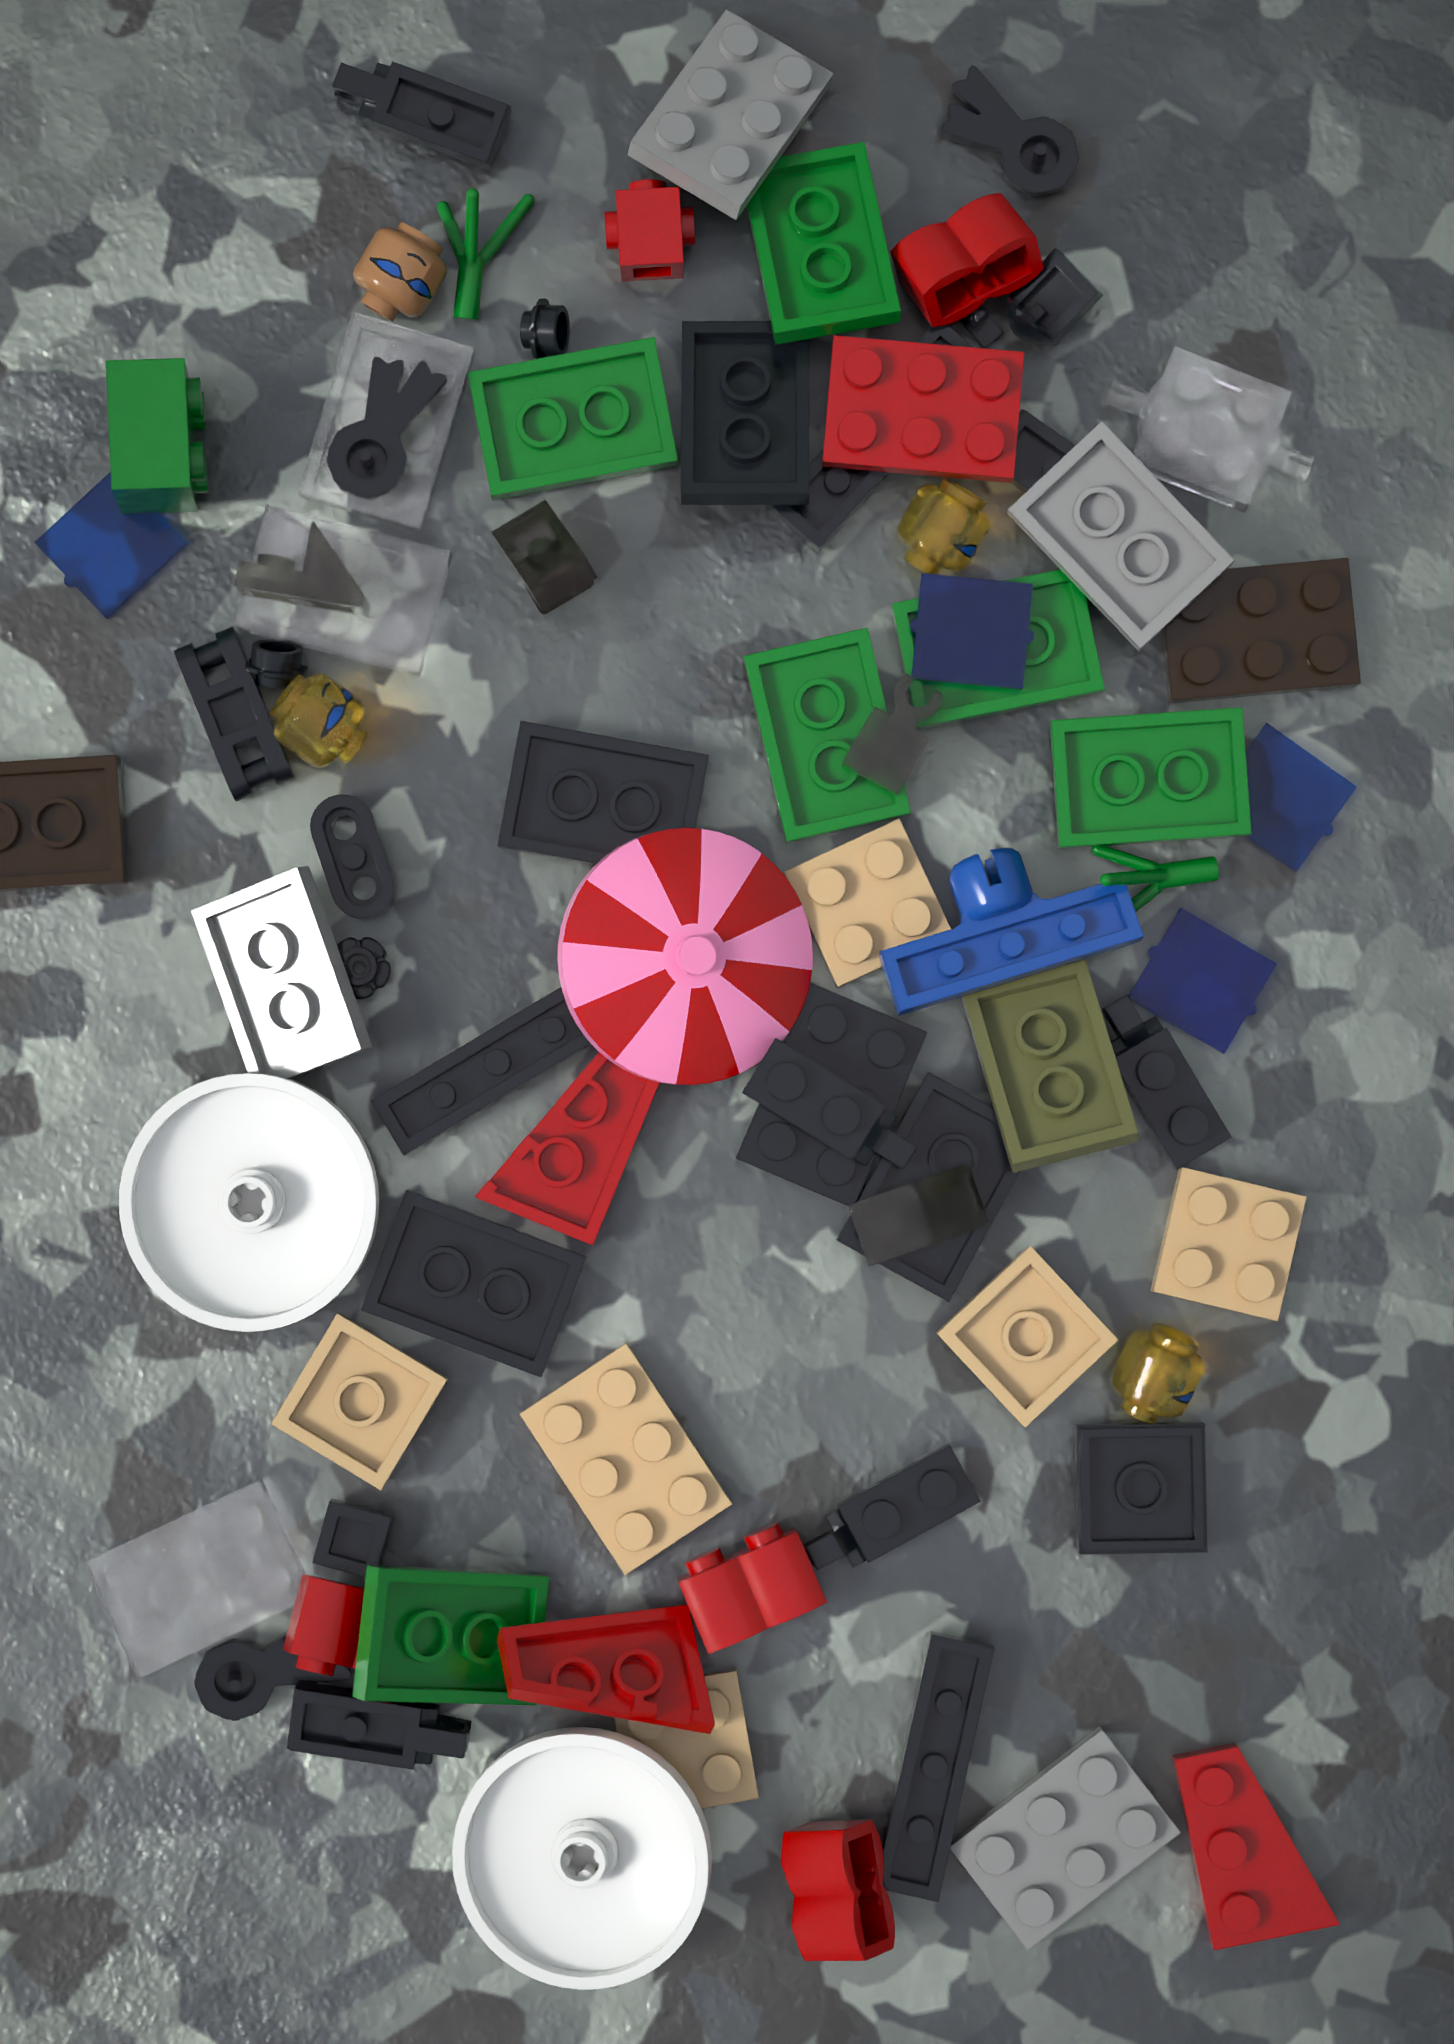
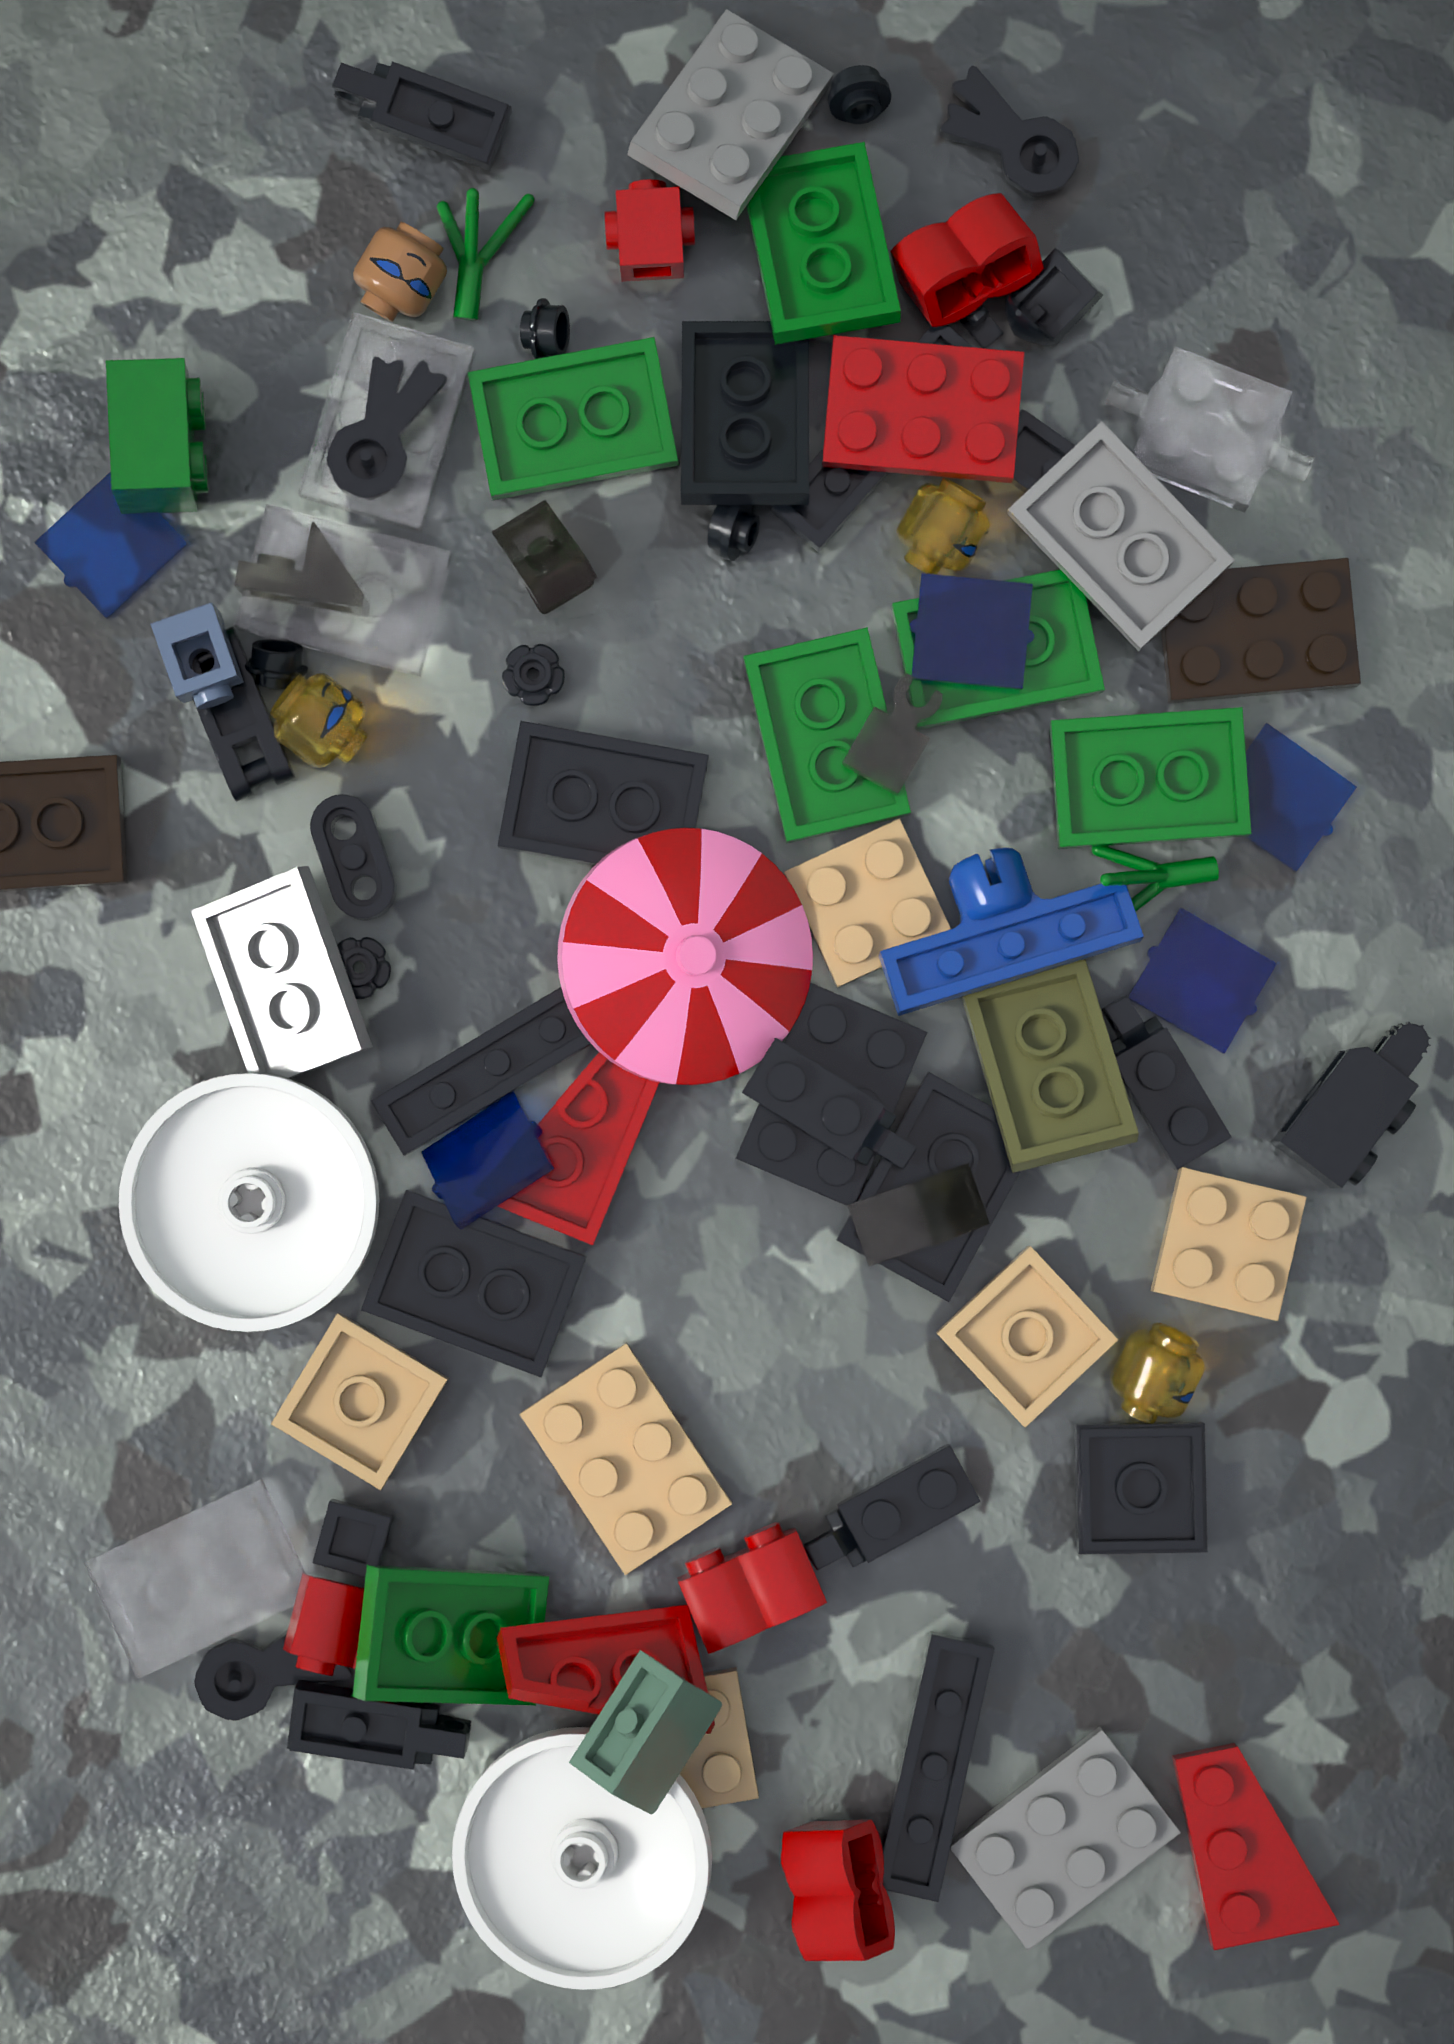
(186, 636): none -> sand blue brick
(487, 1160): none -> clear blue piece
(533, 691): none -> black plate
(645, 1733): none -> sand green panel
(733, 530): none -> black plate
(858, 94): none -> black plate
(1353, 1106): none -> black hinge

